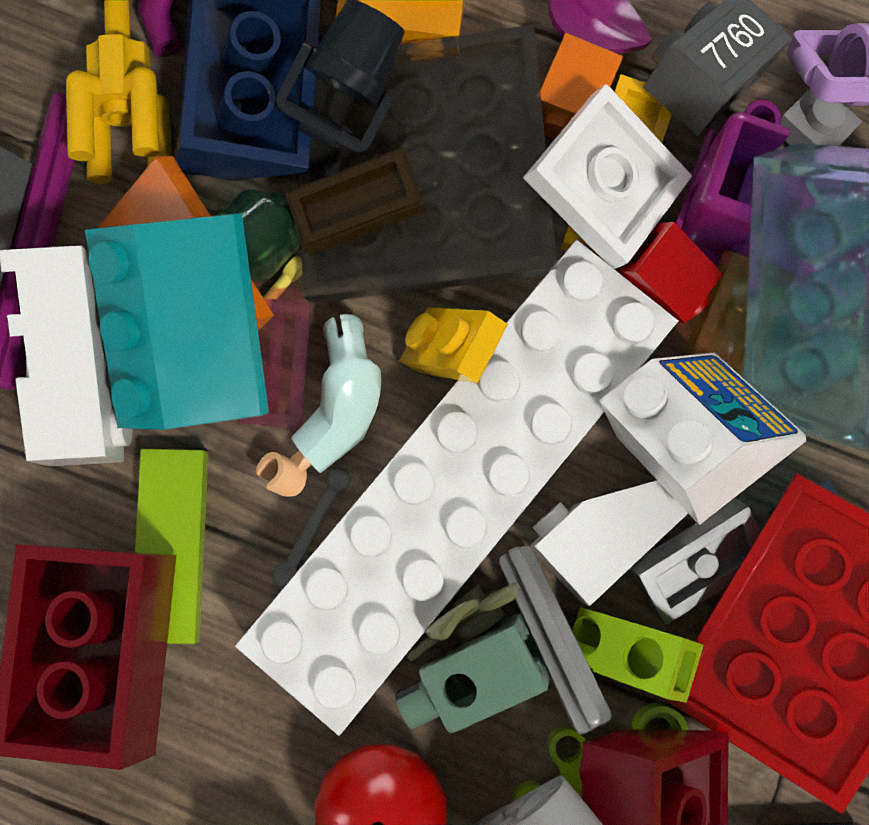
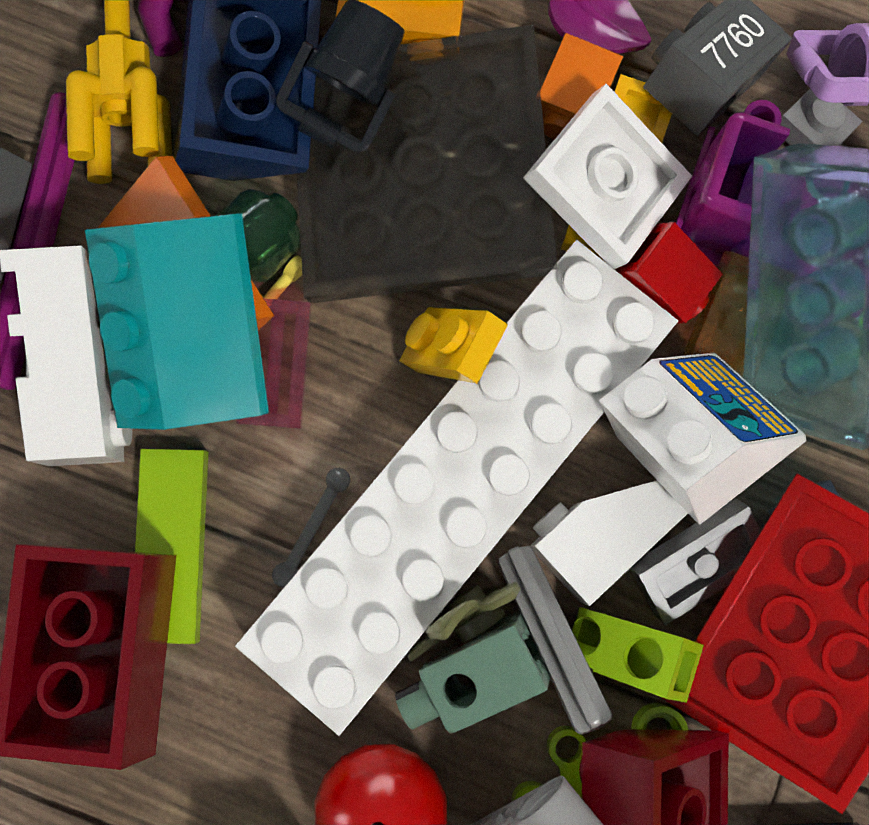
(345, 412): light aqua arm -> none
(356, 201): dark brown tile -> none

